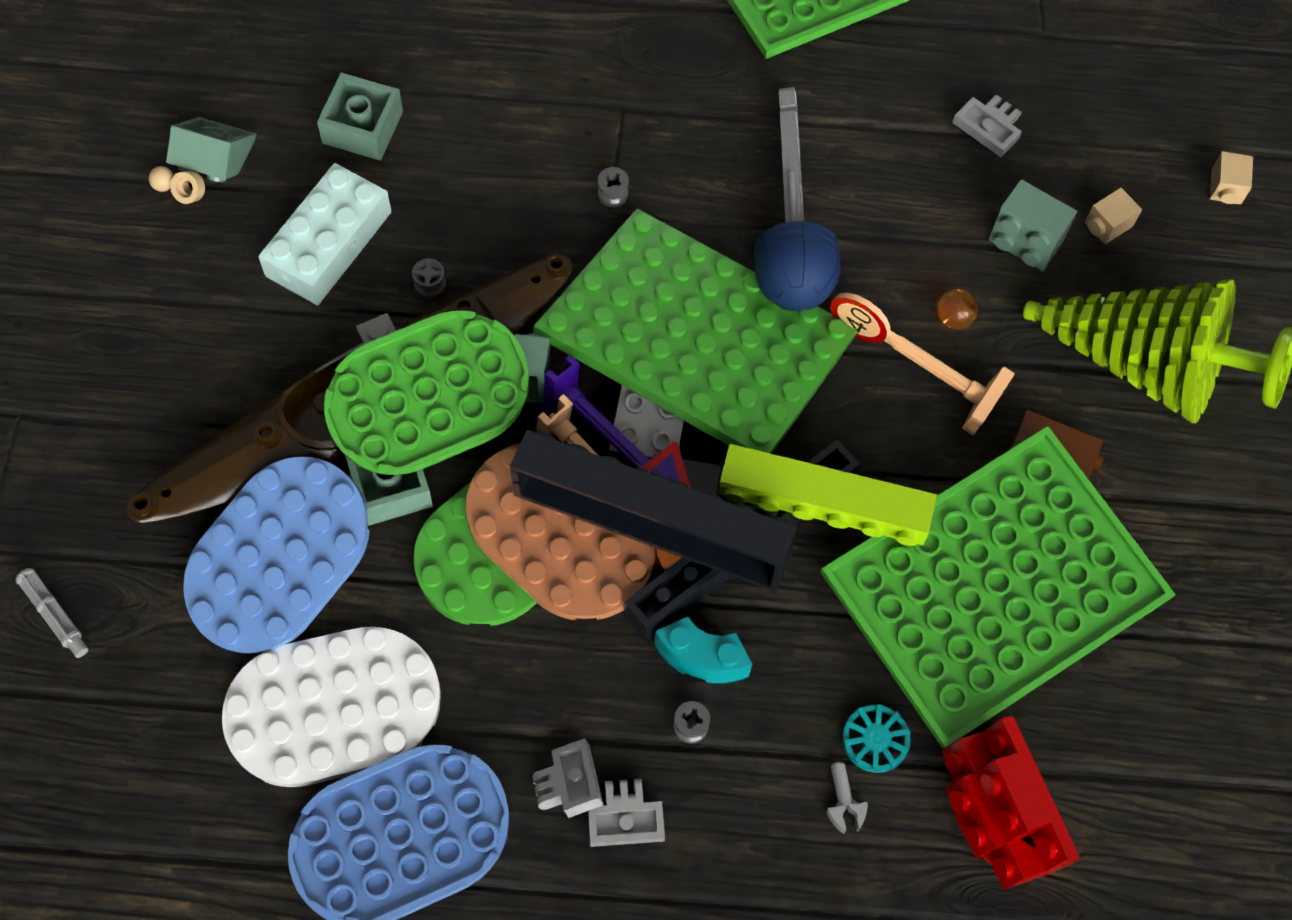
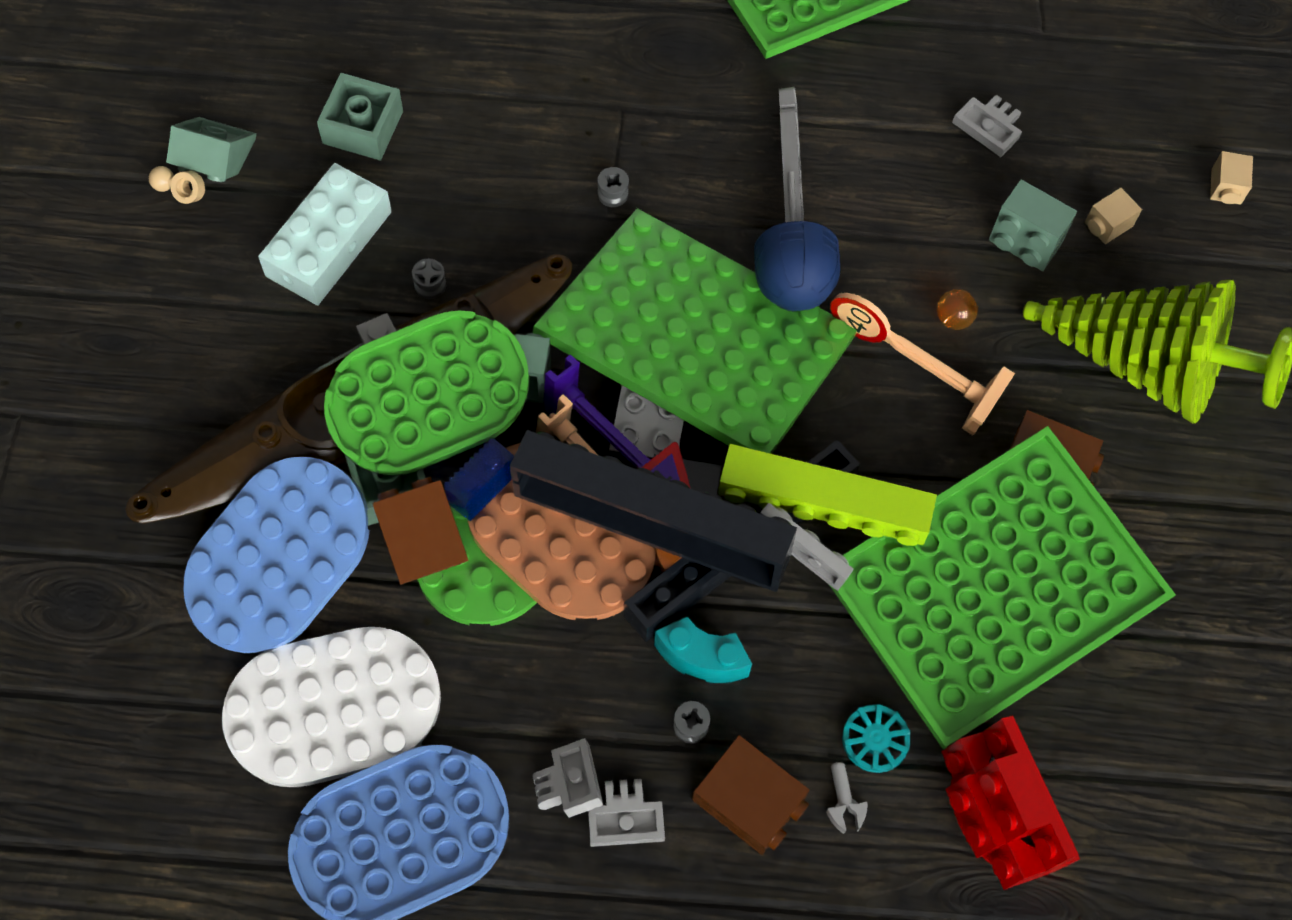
(51, 611): light grey piece -> none
(419, 530): none -> reddish brown brick
(479, 479): none -> clear blue brick
(752, 796): none -> reddish brown brick
(808, 549): none -> light grey plate

